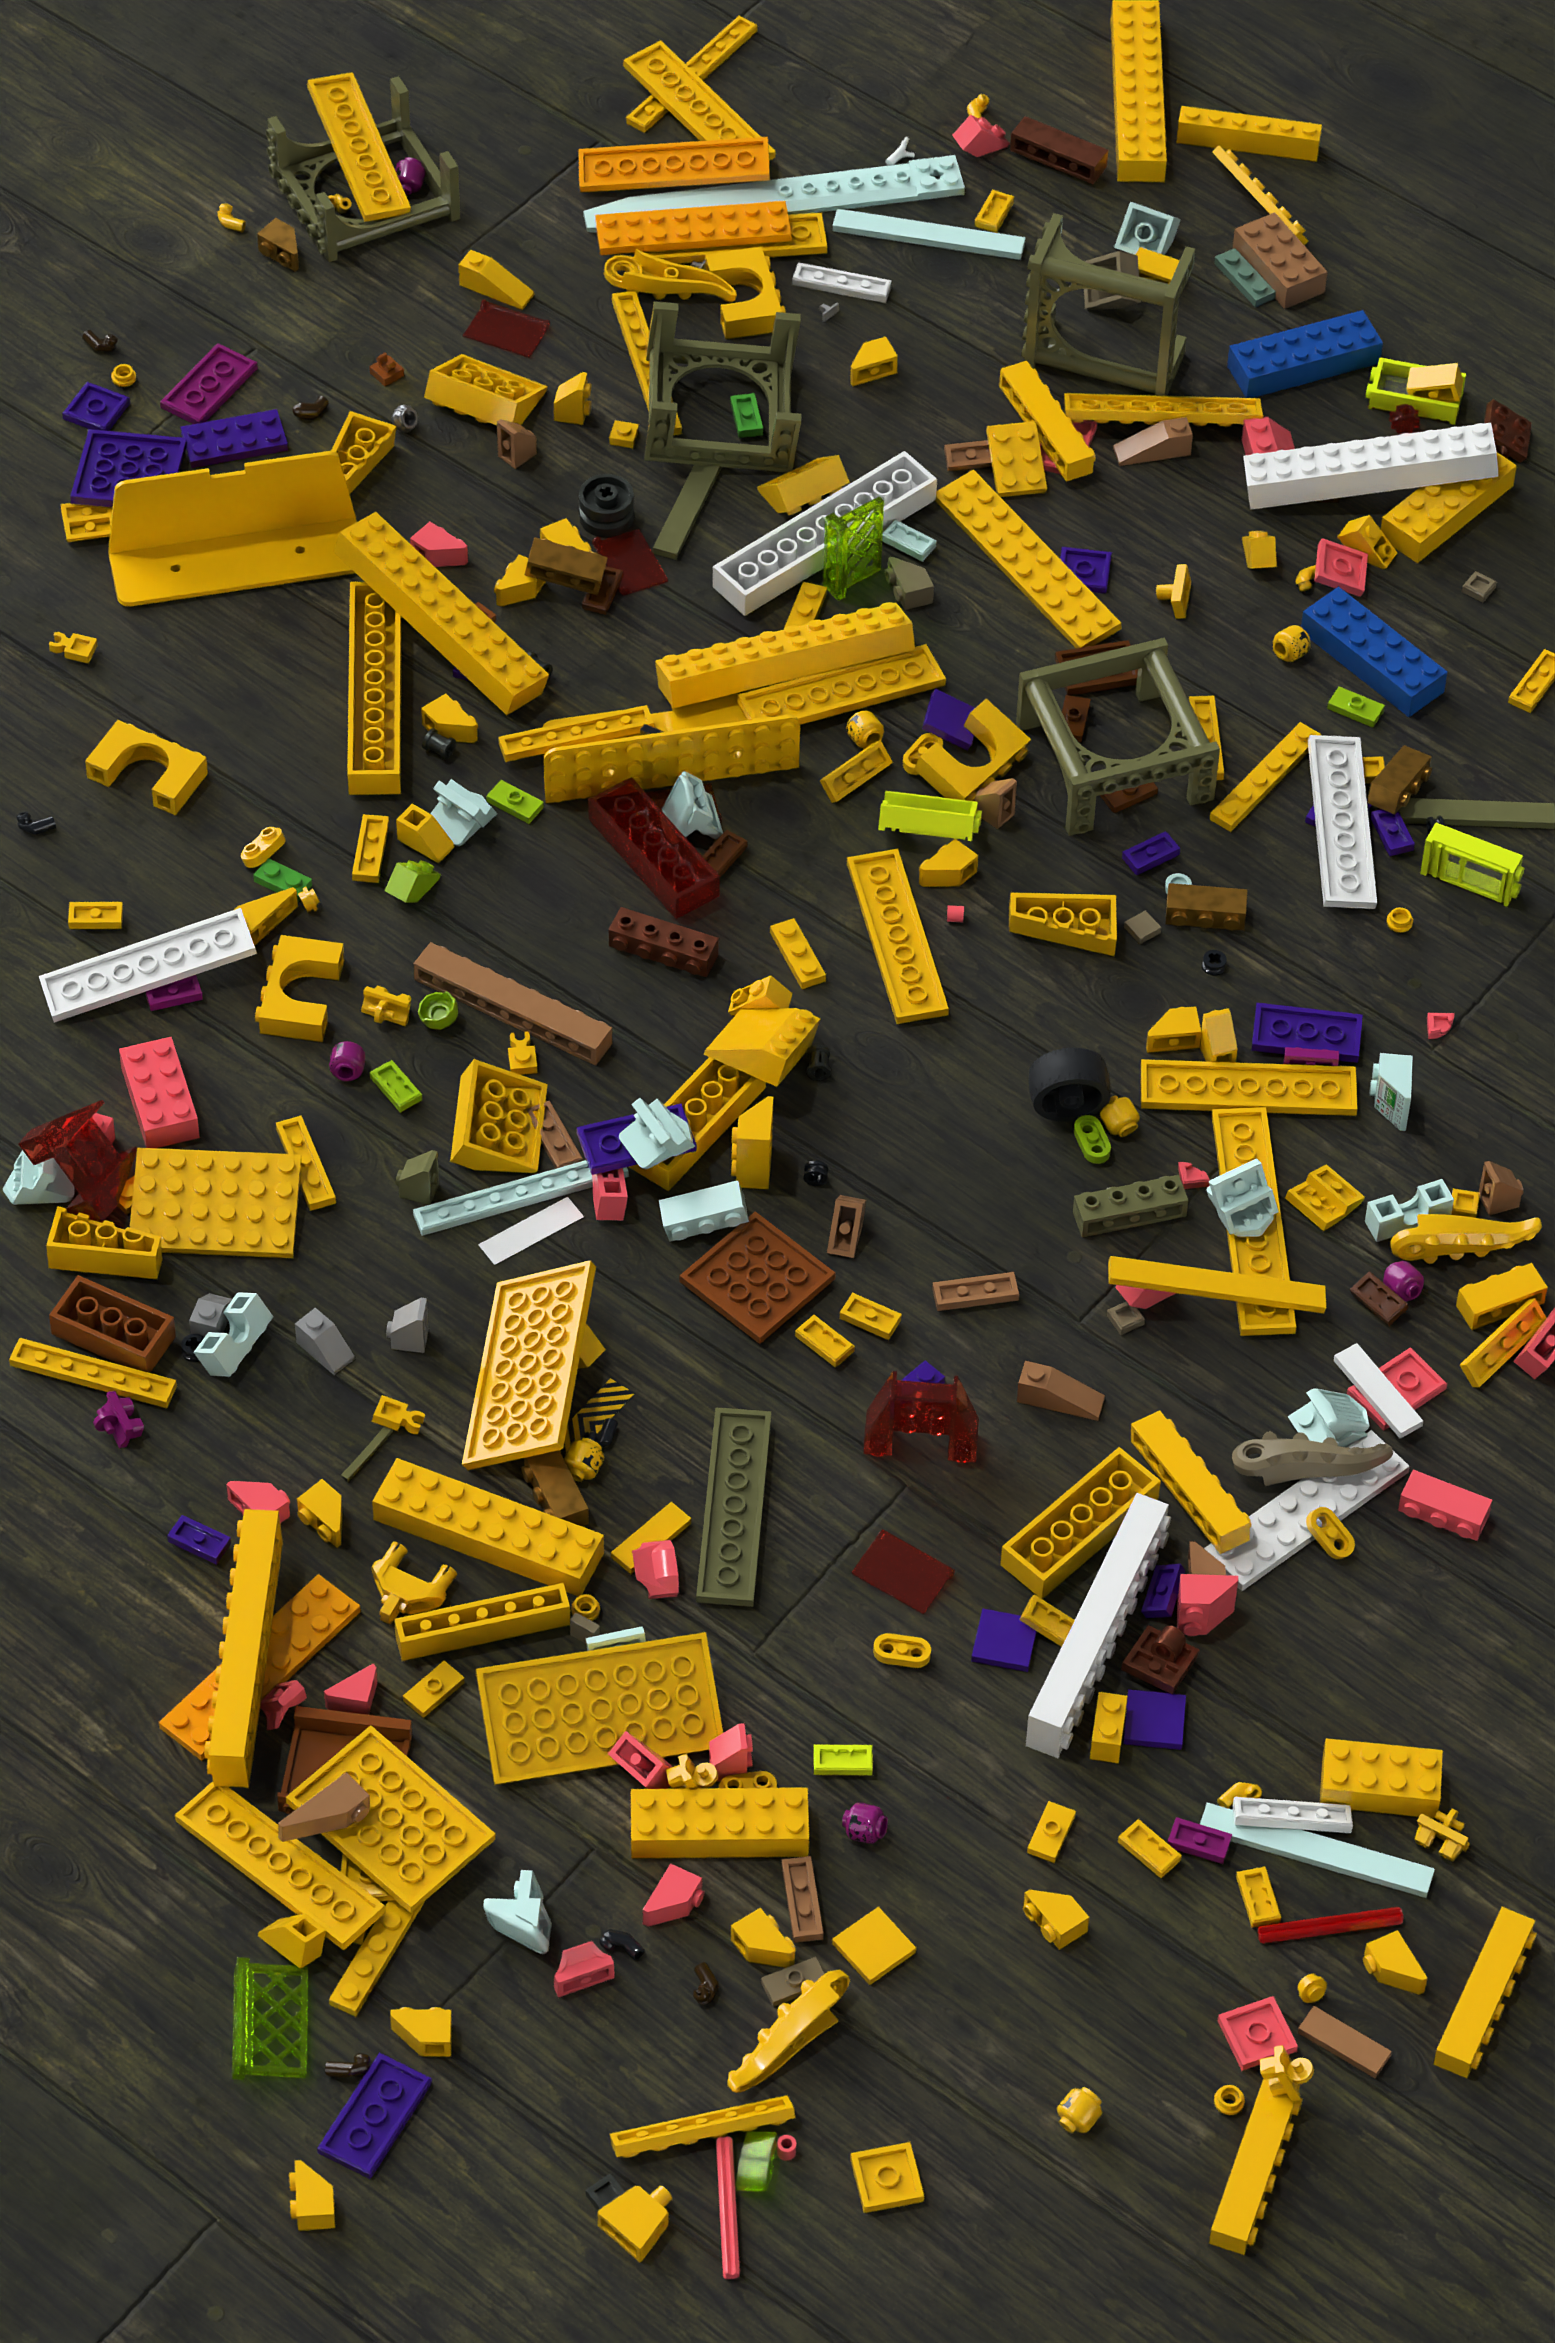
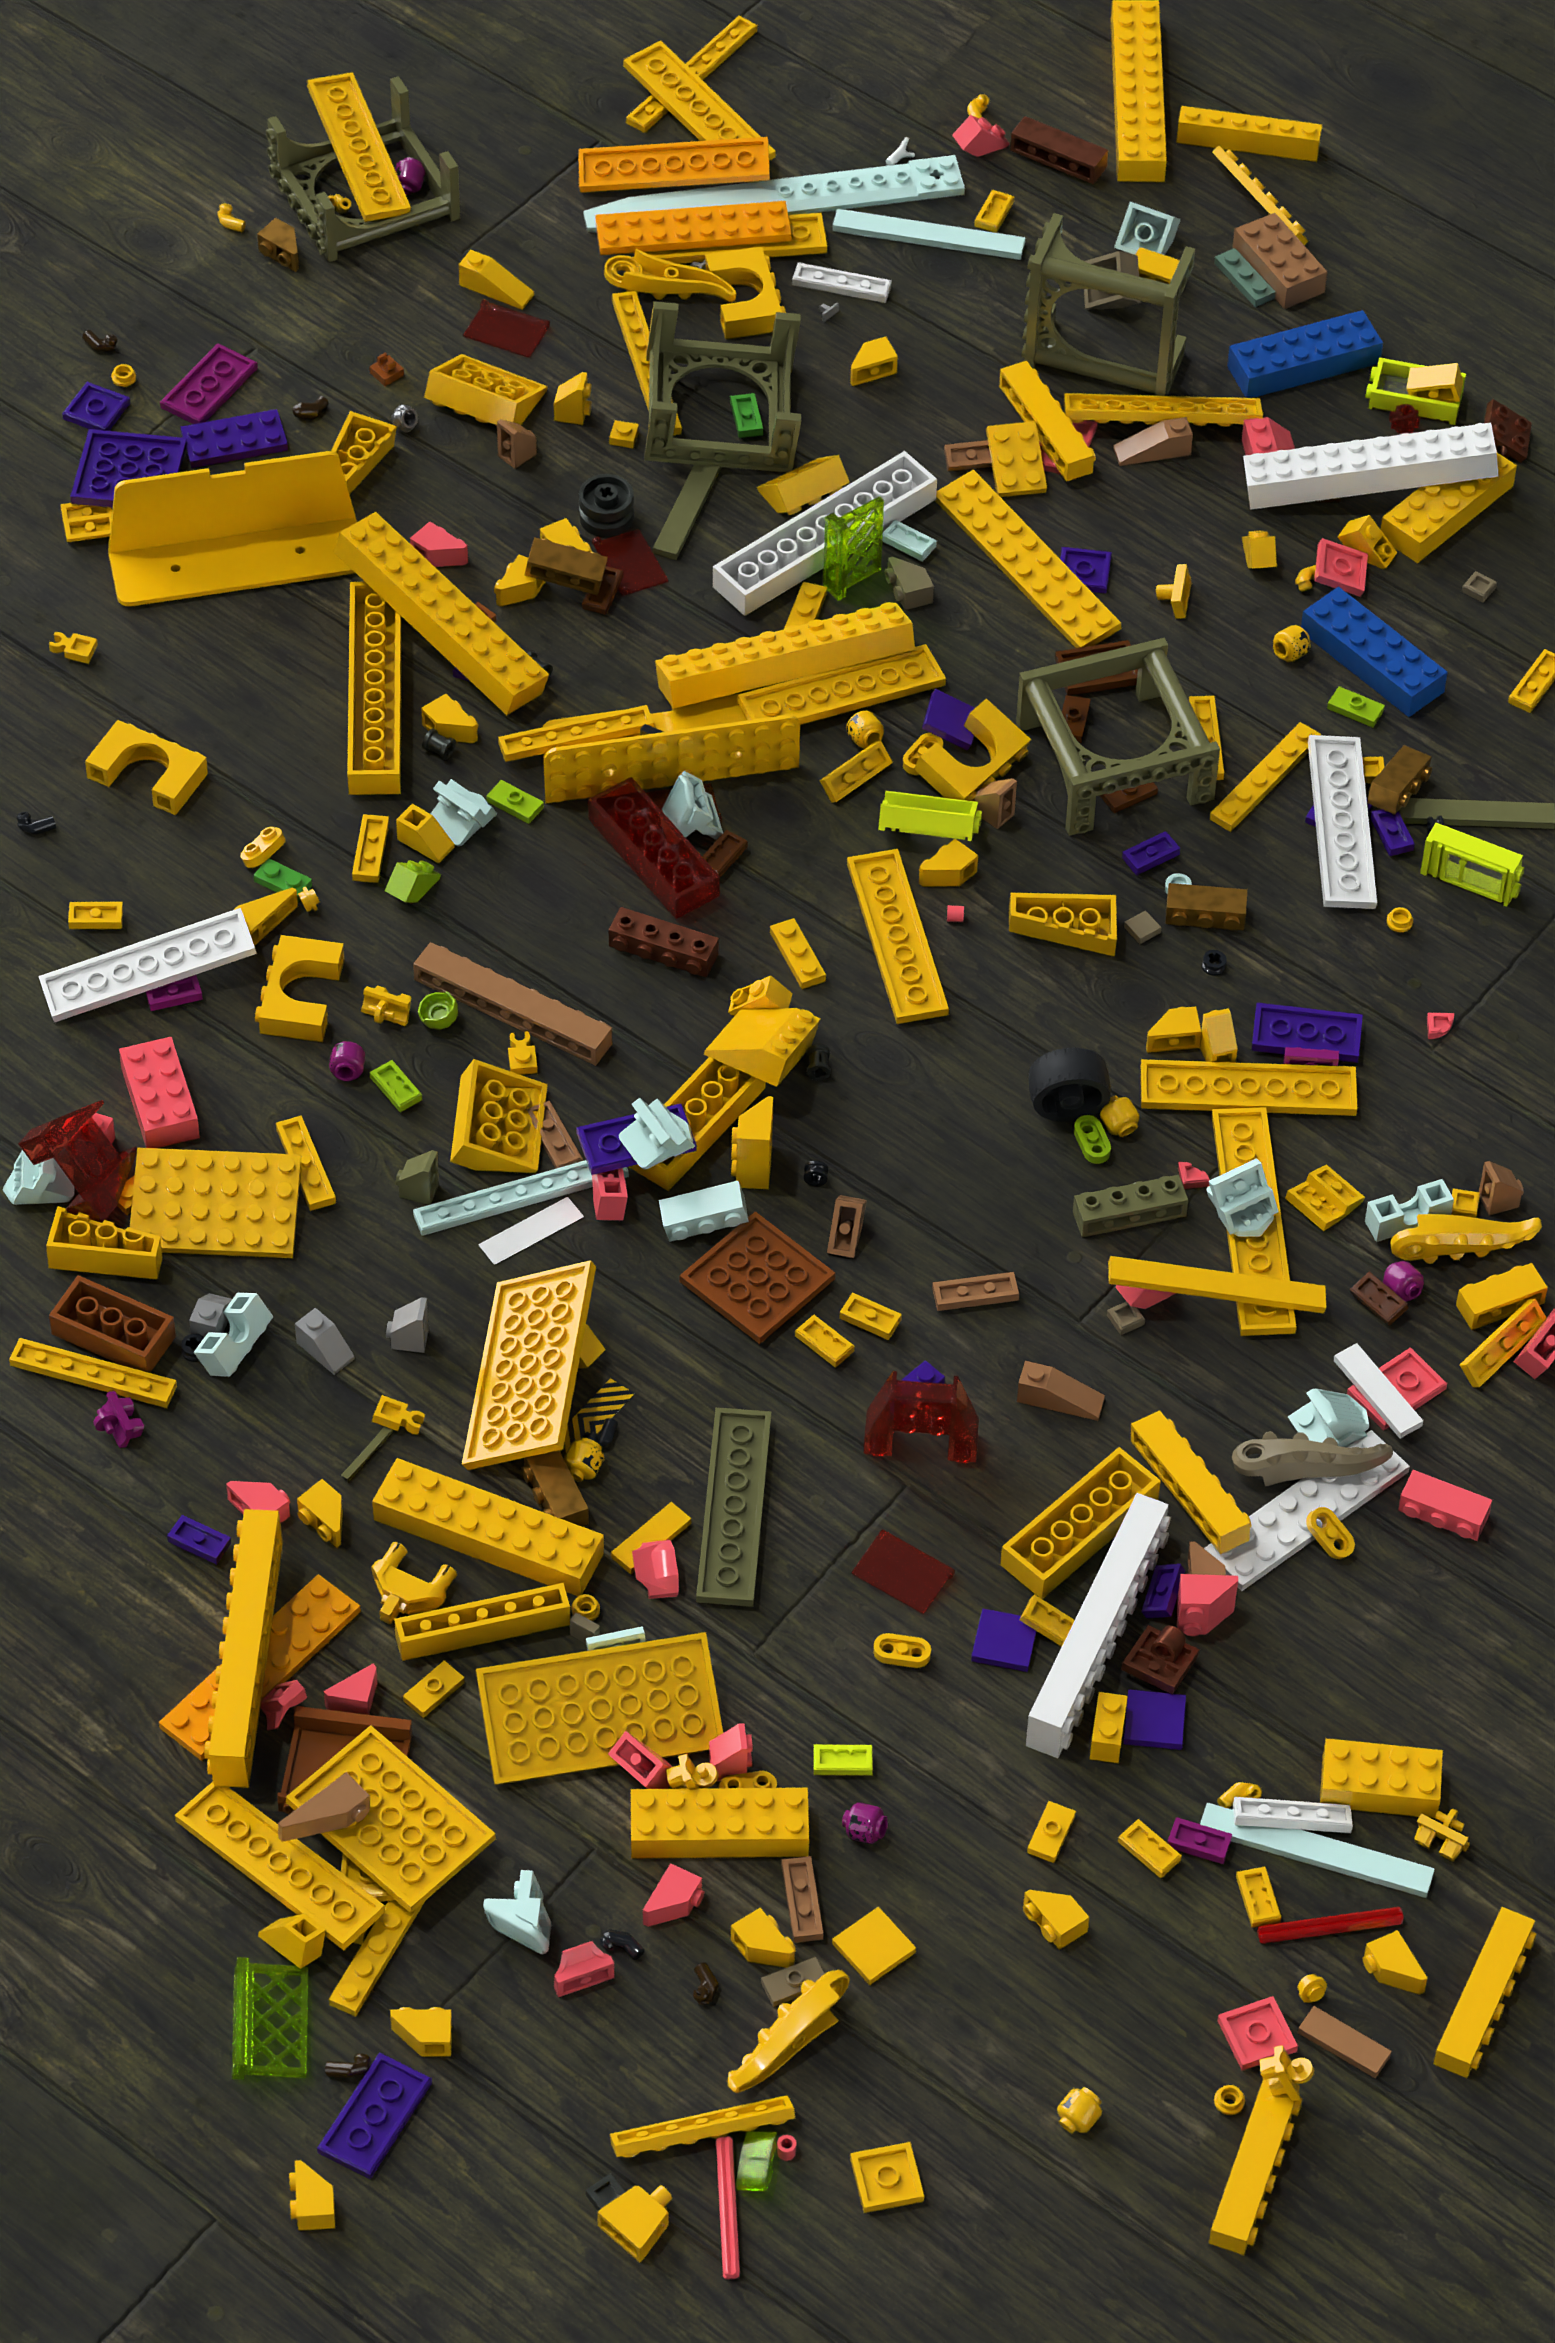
(1392, 1087): light aqua slope -> none

